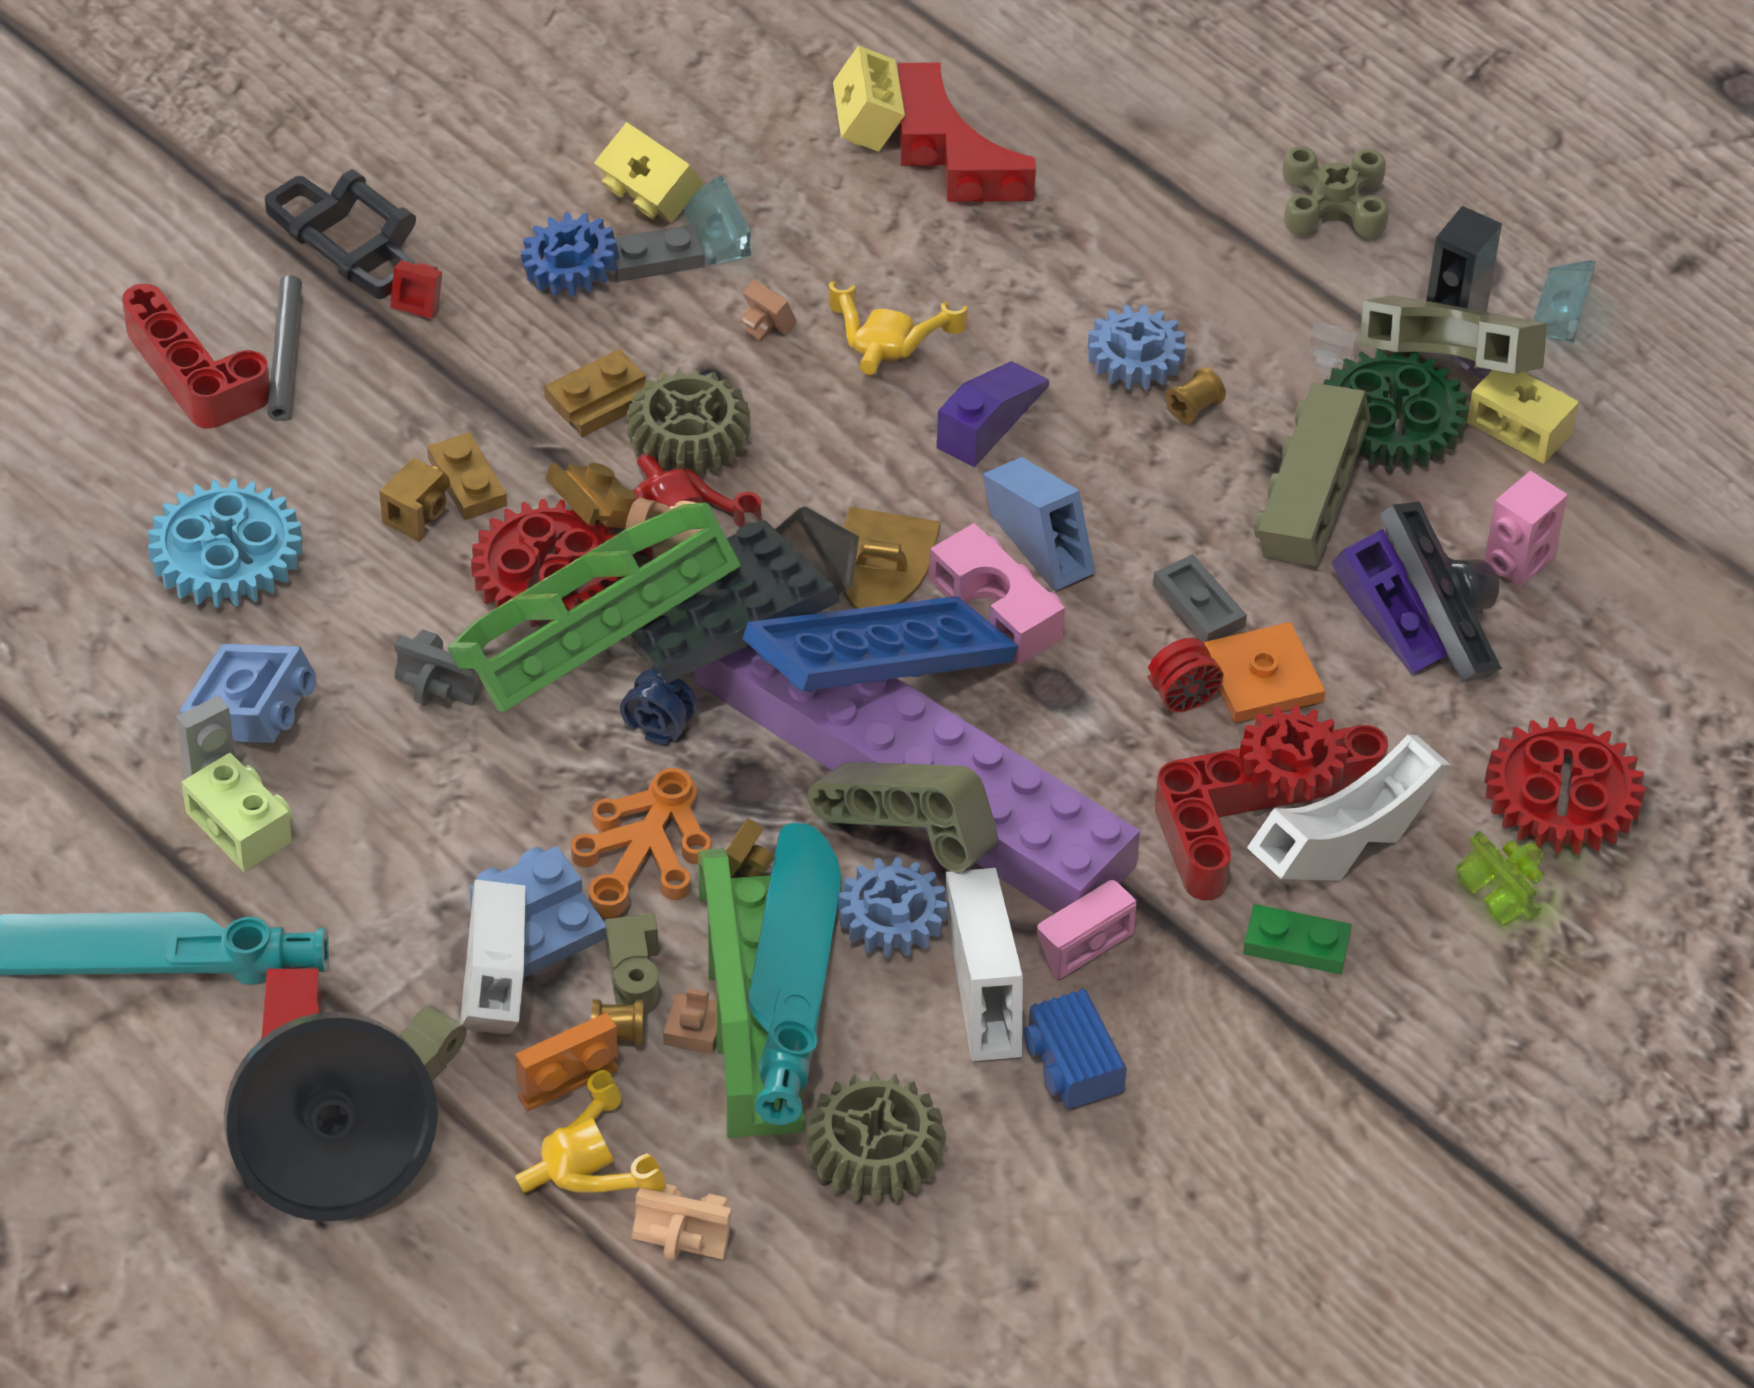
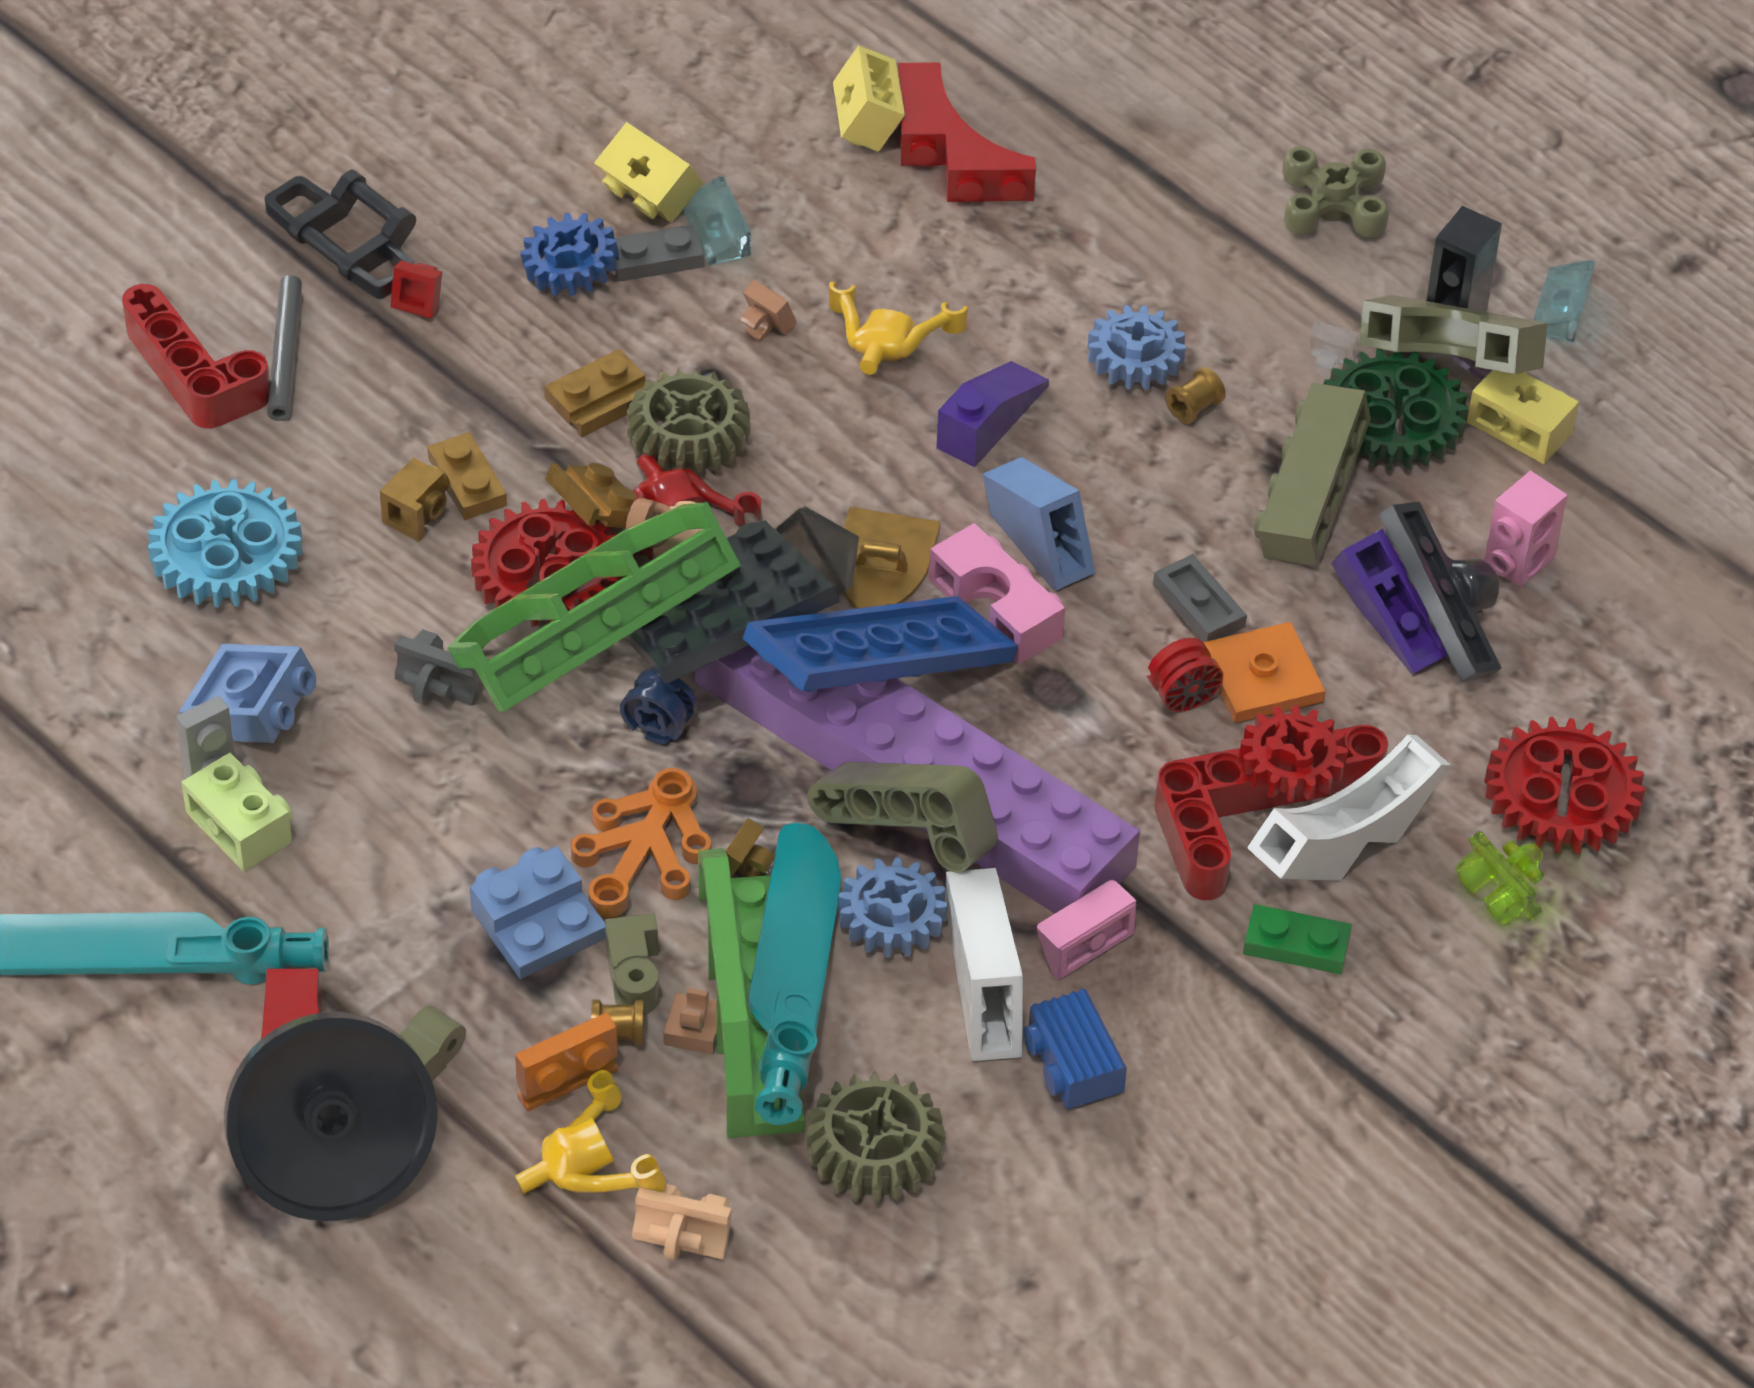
(494, 958): white slope -> none

